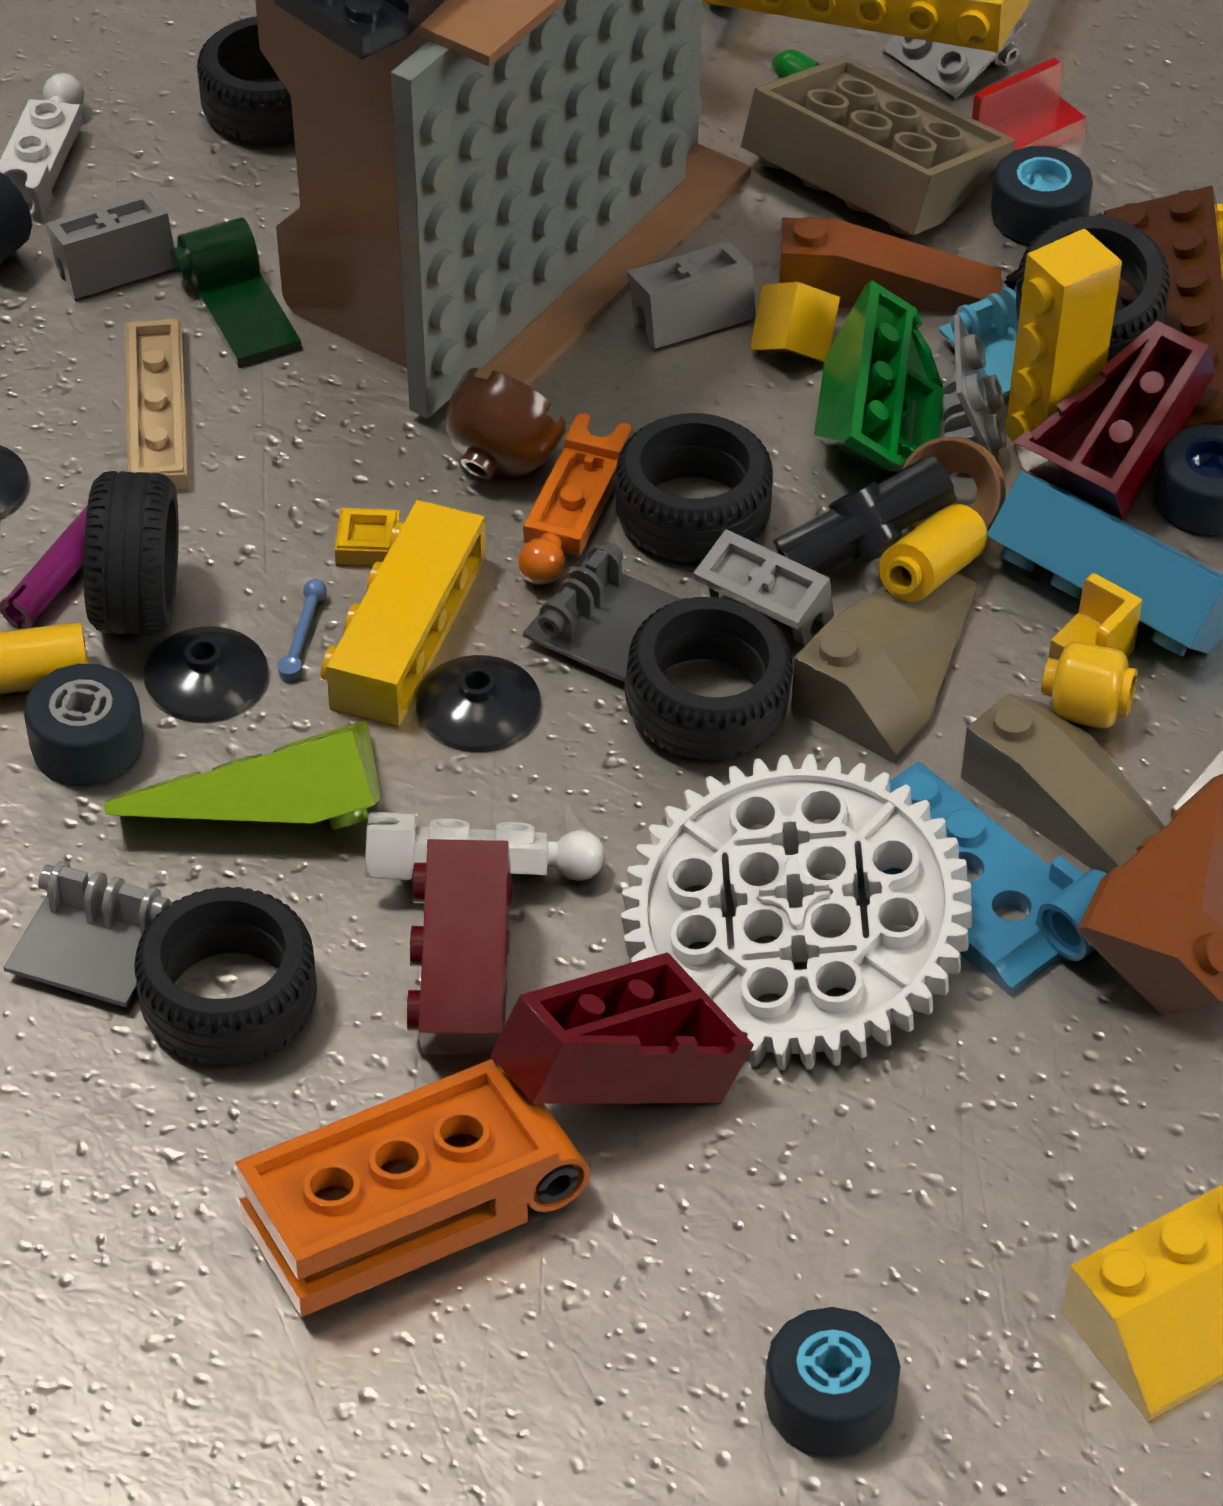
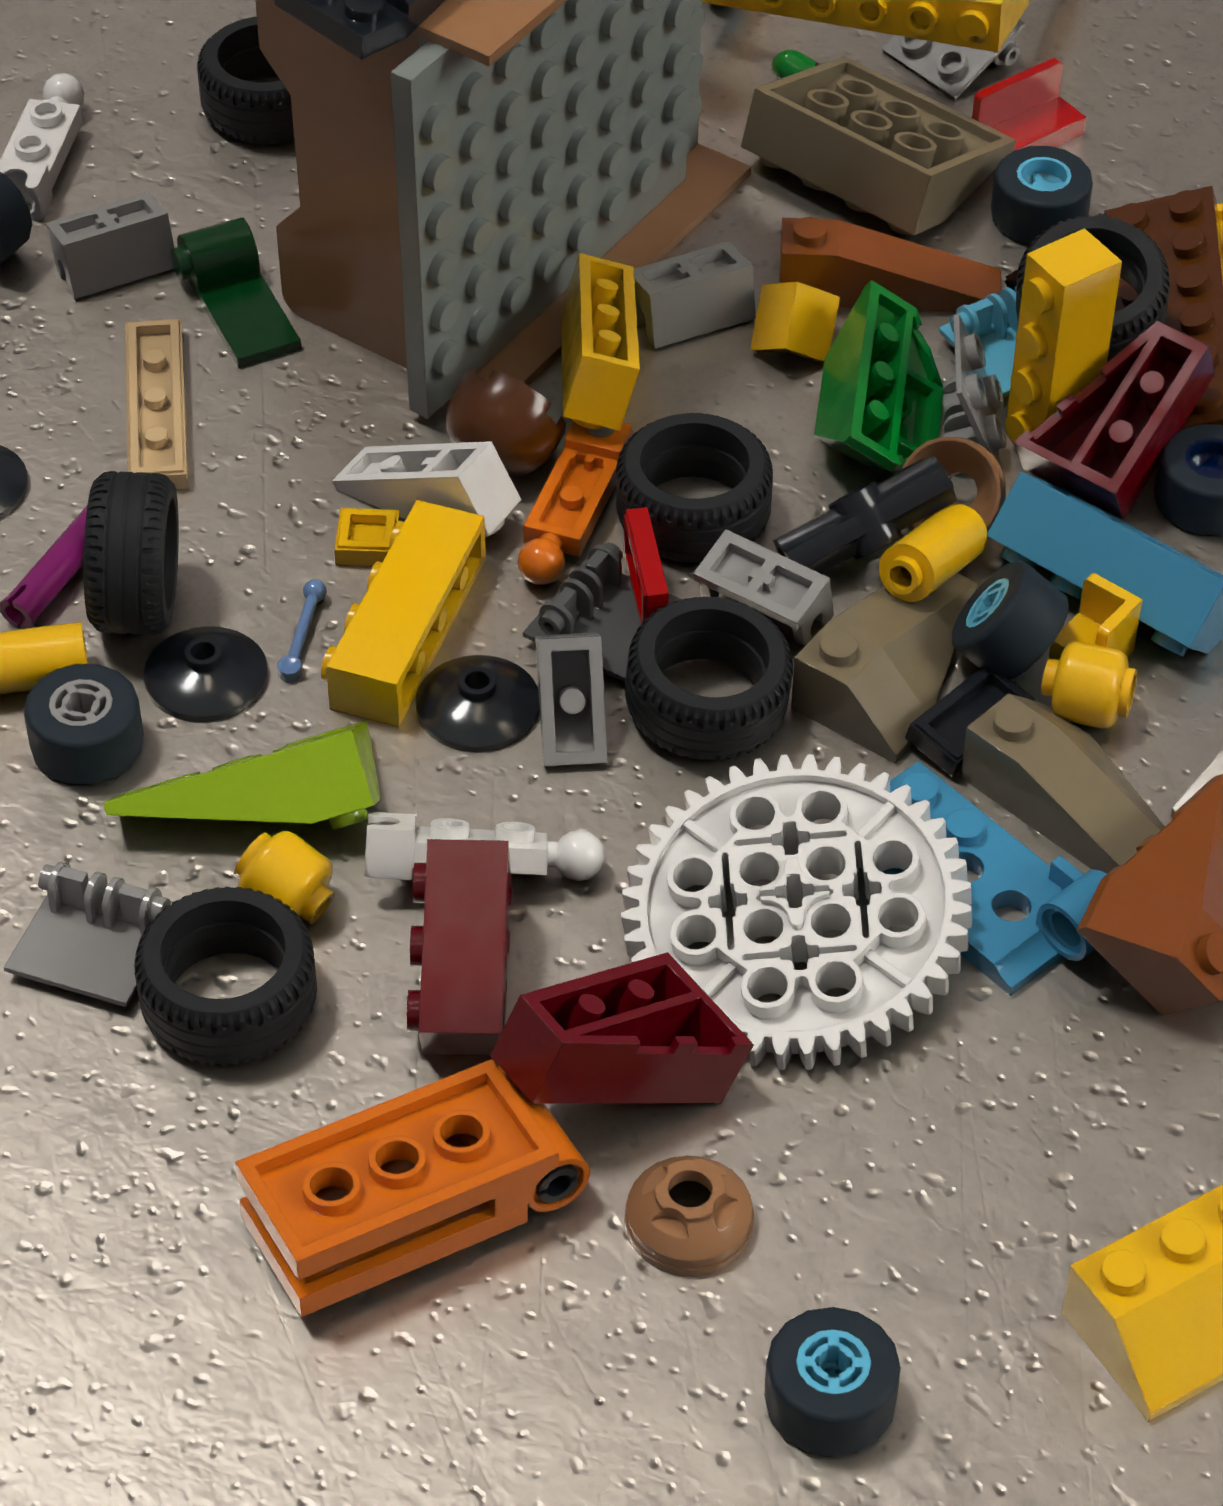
(288, 871): none -> yellow head
(445, 474): none -> white slope
(571, 699): none -> light grey slope
(599, 343): none -> yellow brick
(644, 563): none -> red tile
(689, 1238): none -> medium nougat piece
(943, 727): none -> black tile
(1010, 620): none -> black wheel

